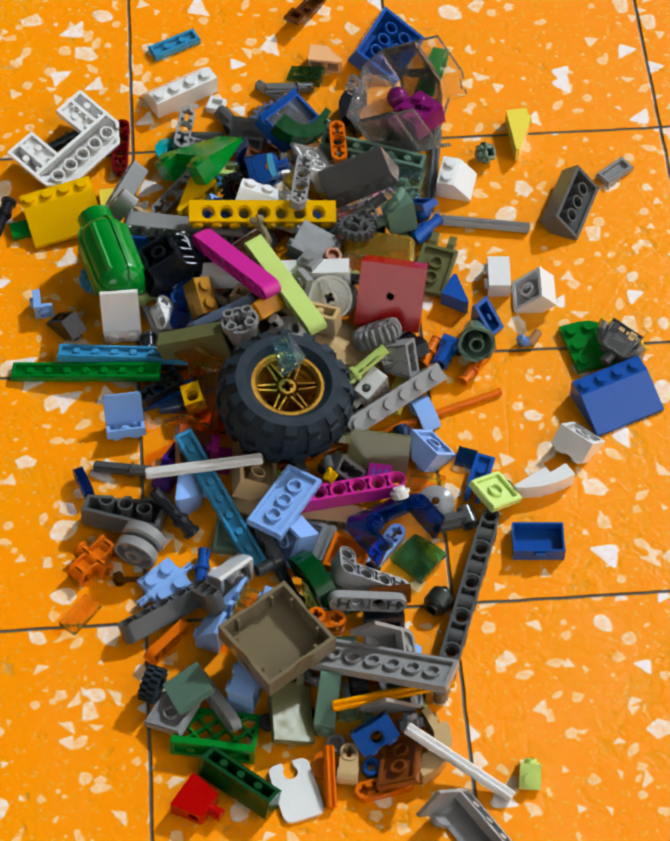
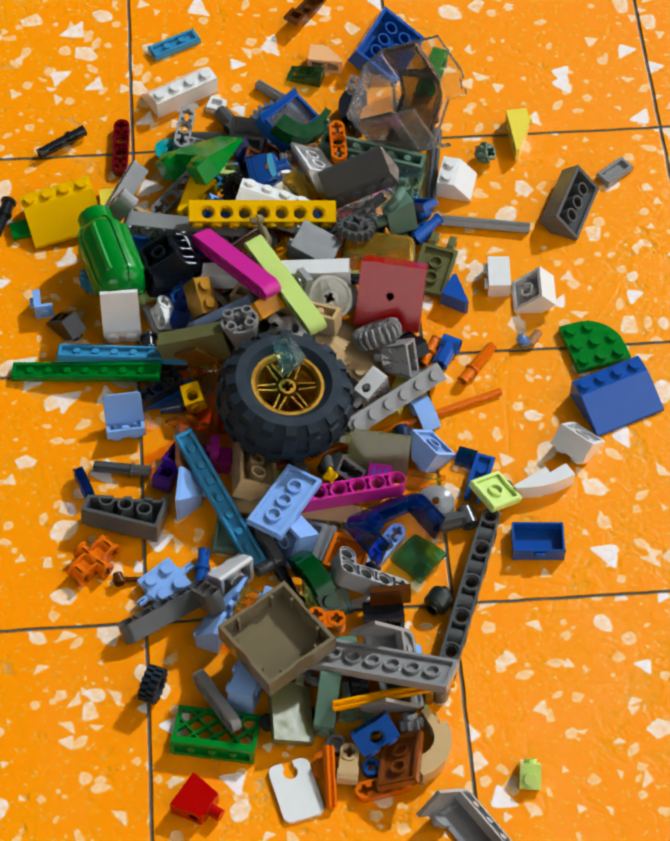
(79, 614): clear yellow tile -> none
(95, 141): white slope -> none
(139, 544): light grey wheel -> none
(167, 641): orange beam -> none
(167, 719): light grey tile -> none
(179, 519): black pin -> none
(189, 688): sand green tile -> none
(203, 466): white axle -> none
(239, 782): dark green brick -> none
(301, 182): light grey beam -> none
(302, 87): dark grey axle -> none
(309, 260): light grey plate -> none
(332, 253): tile -> none
(367, 363): yellowish green pin -> none
(367, 601): light grey beam -> none
(400, 493): white plate -> none
(427, 108): magenta brick -> none
(459, 762): white axle -> none
(476, 342): sand green cone -> none
(486, 314): blue slope -> none
(618, 341): dark grey torso -> none

